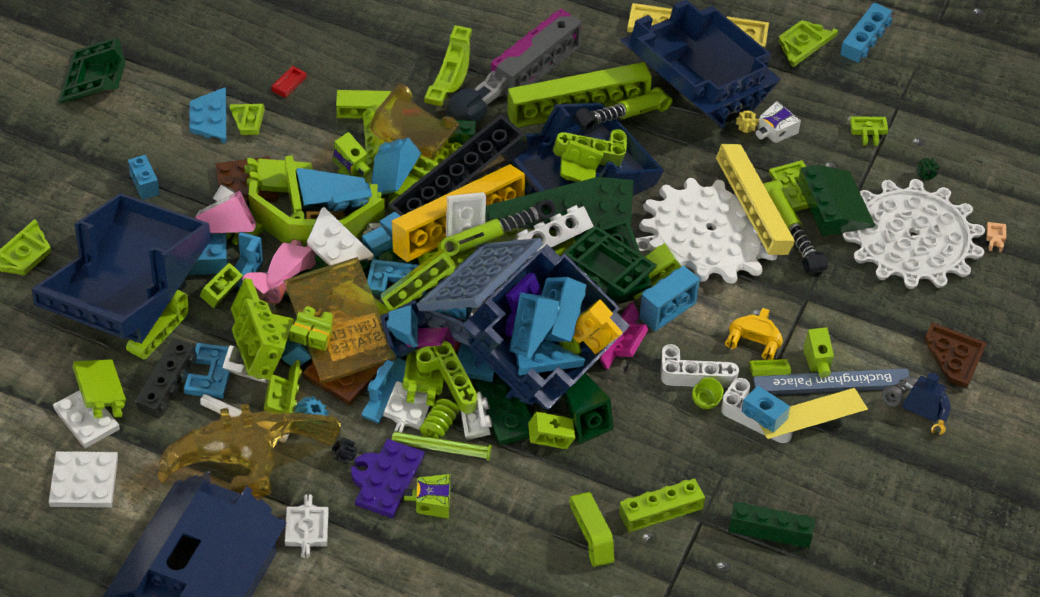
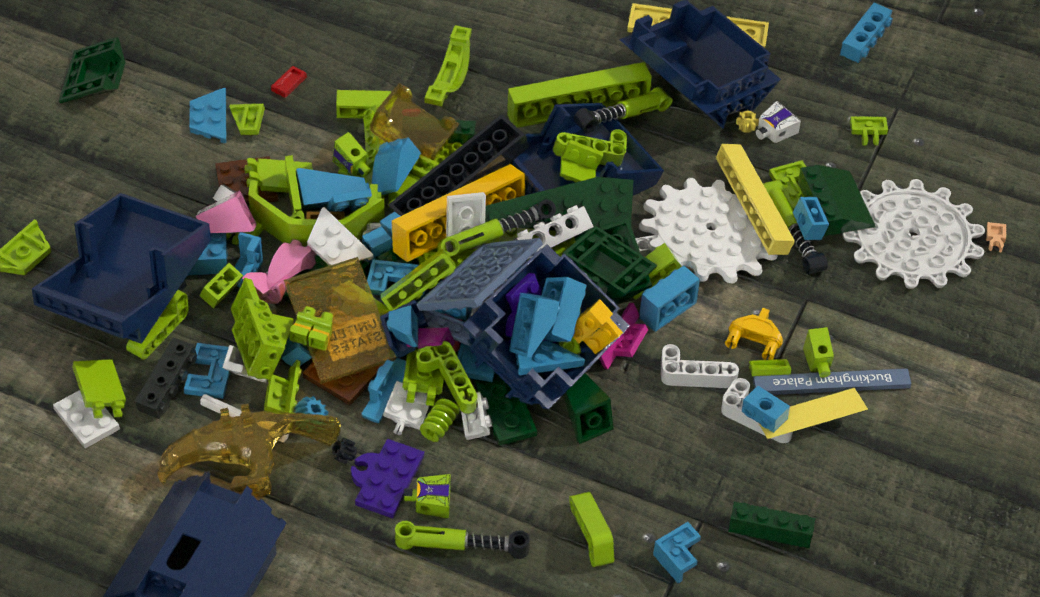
(83, 479): white plate -> none
(143, 177): dark azure brick -> none
(306, 526): white plate -> none
(443, 445): lime axle -> none
(459, 539): none -> piece
(520, 65): piece -> none
(551, 430): lime brick -> none
(661, 505): lime brick -> none
(673, 552): none -> dark azure panel
(707, 393): lime hair -> none
(804, 40): lime wing -> none
(810, 218): none -> dark azure brick
(925, 398): dark blue torso -> none
(927, 168): dark green gear -> none
(954, 353): reddish brown plate -> none

